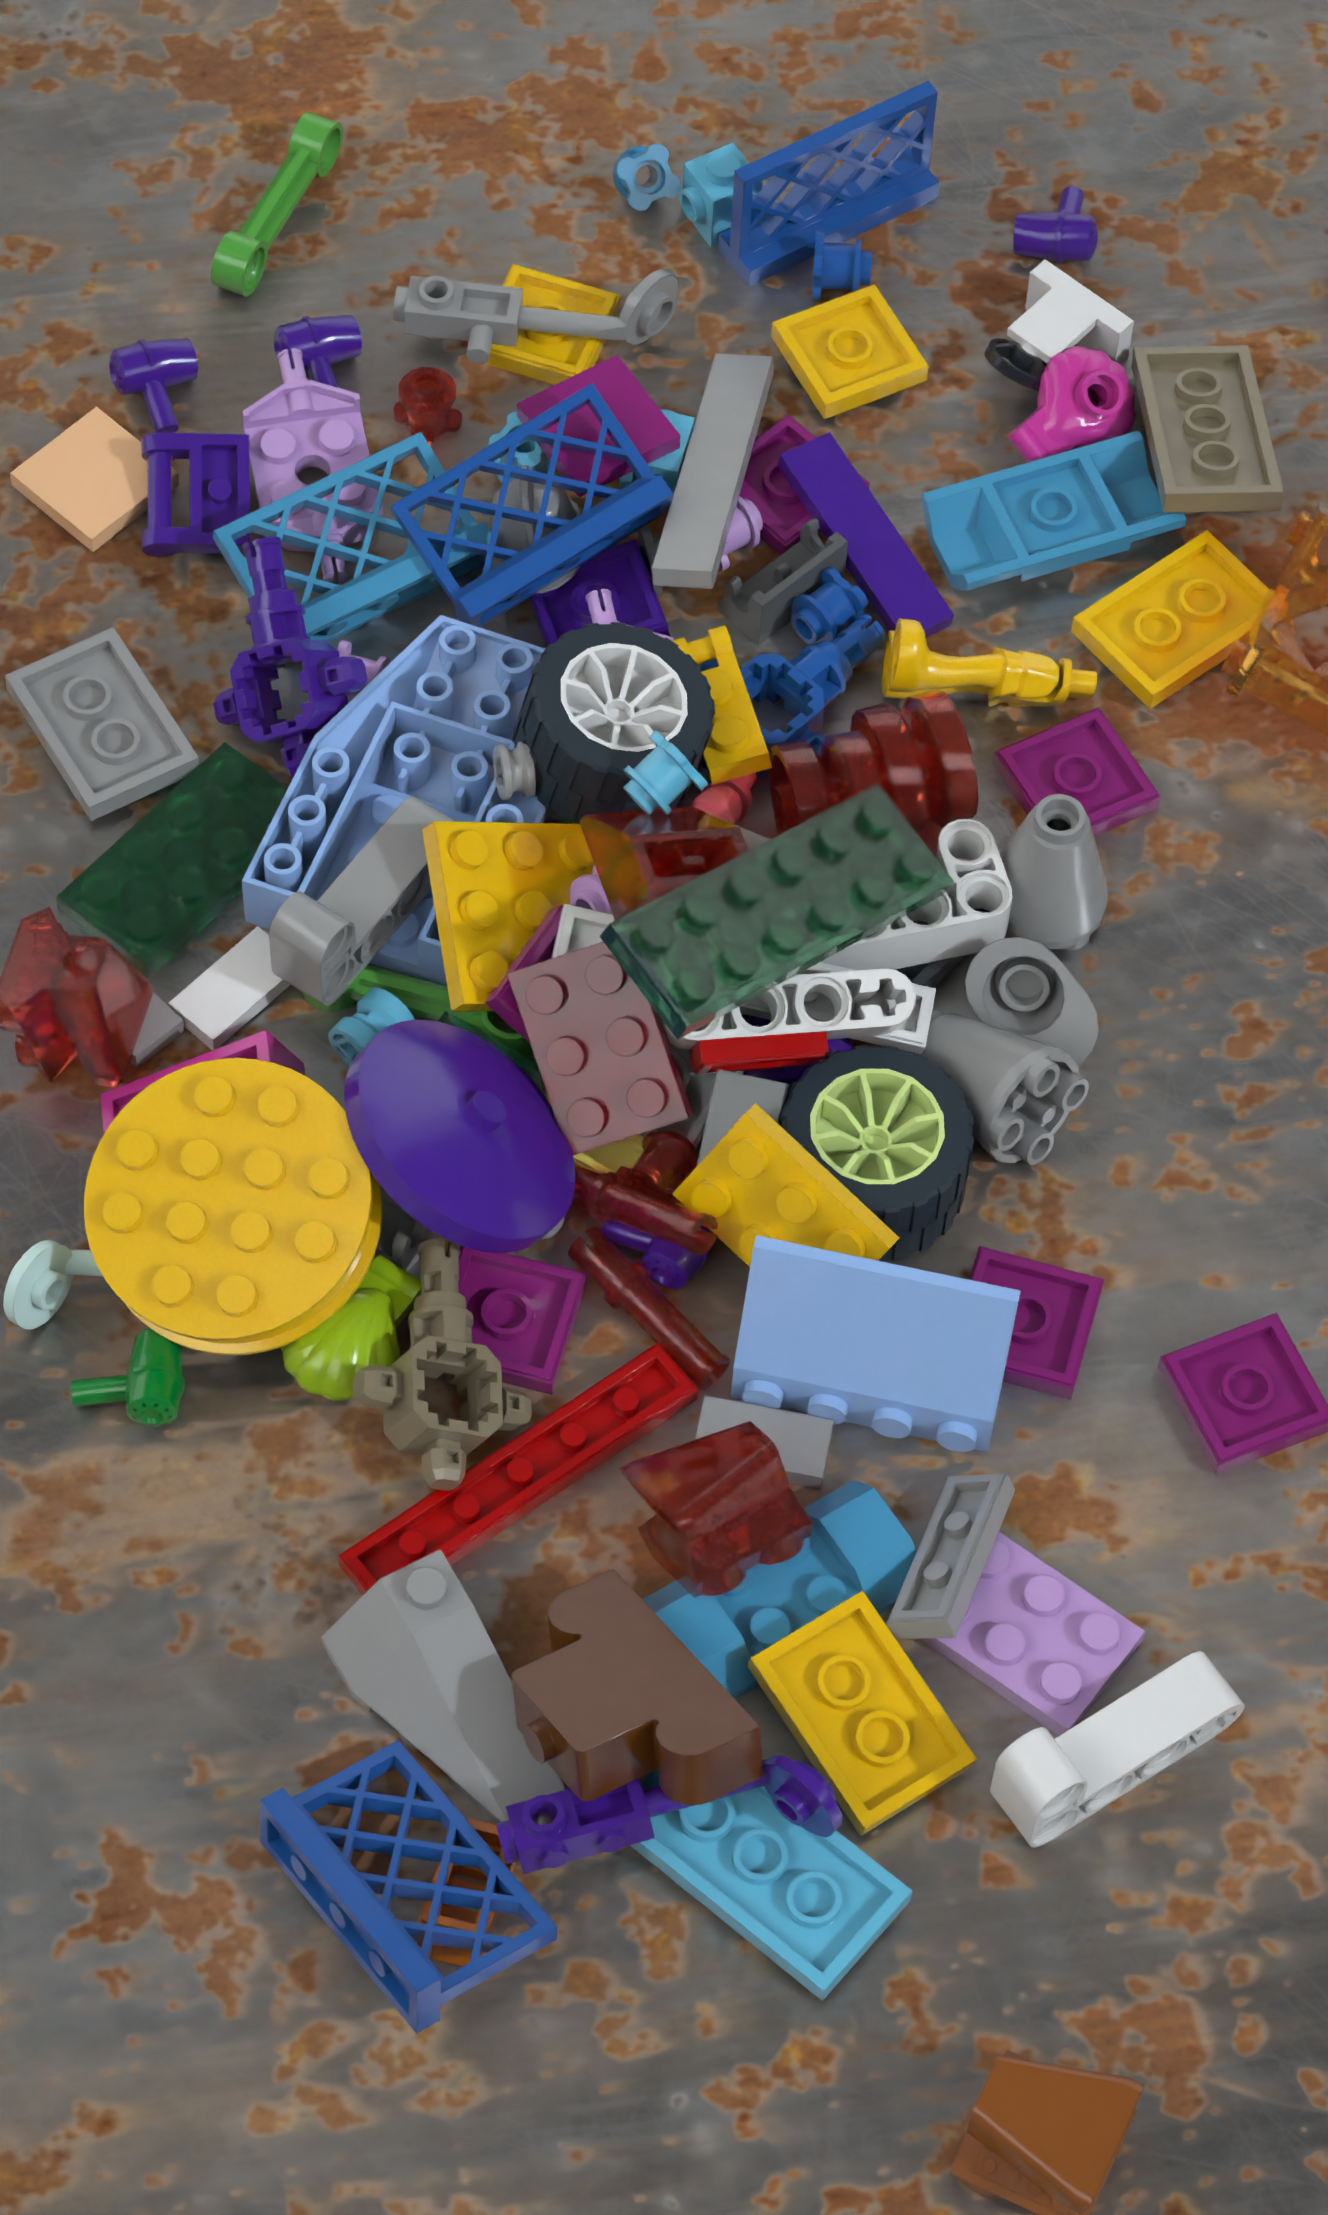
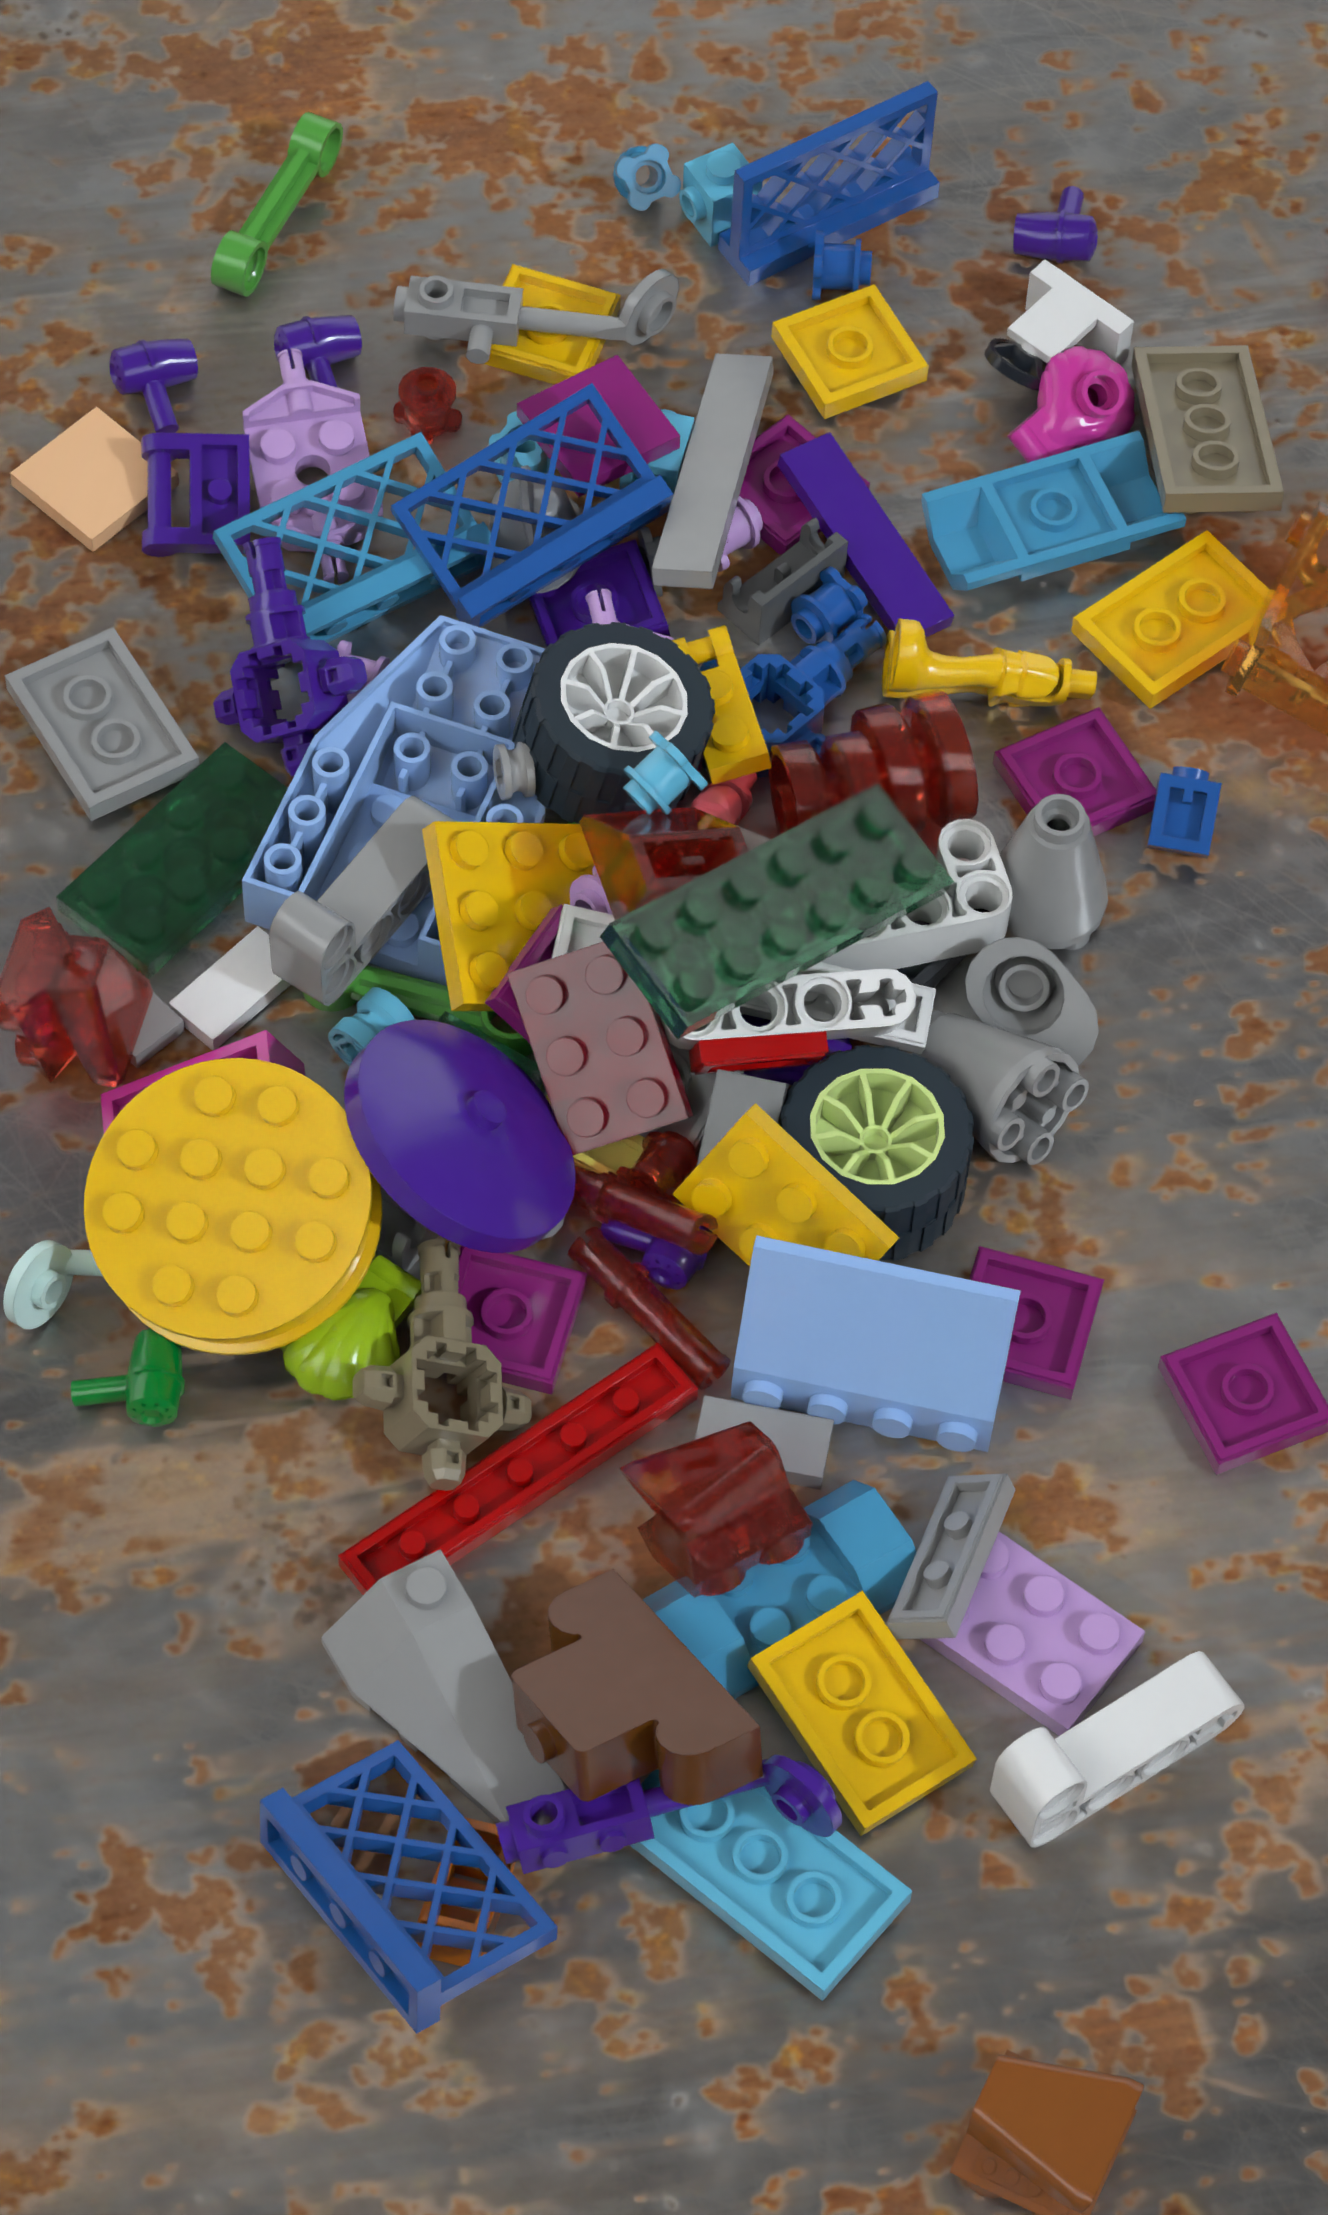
(1184, 812): none -> blue bracket

